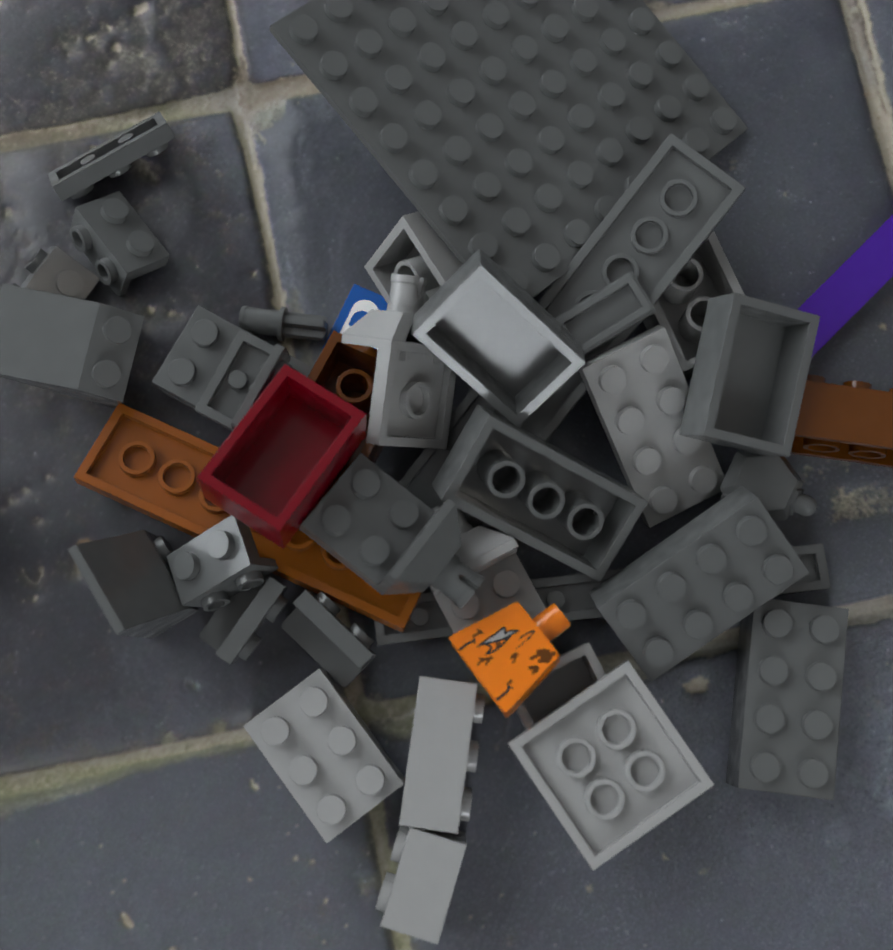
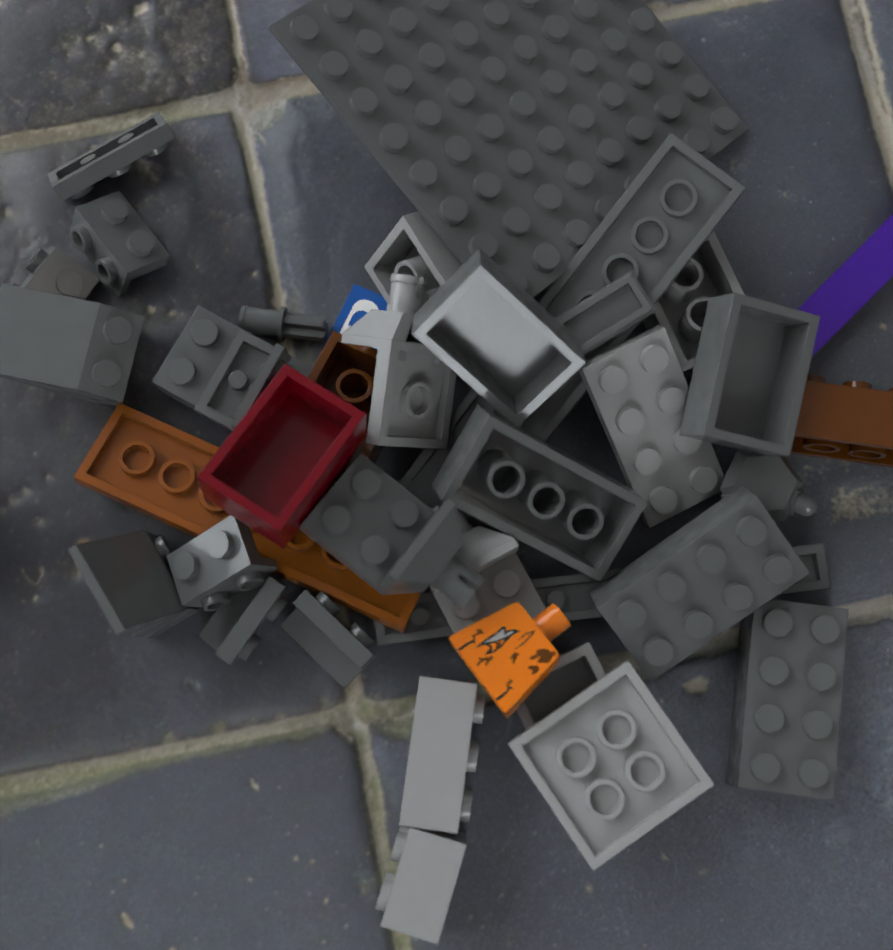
(325, 754): light grey piece -> none

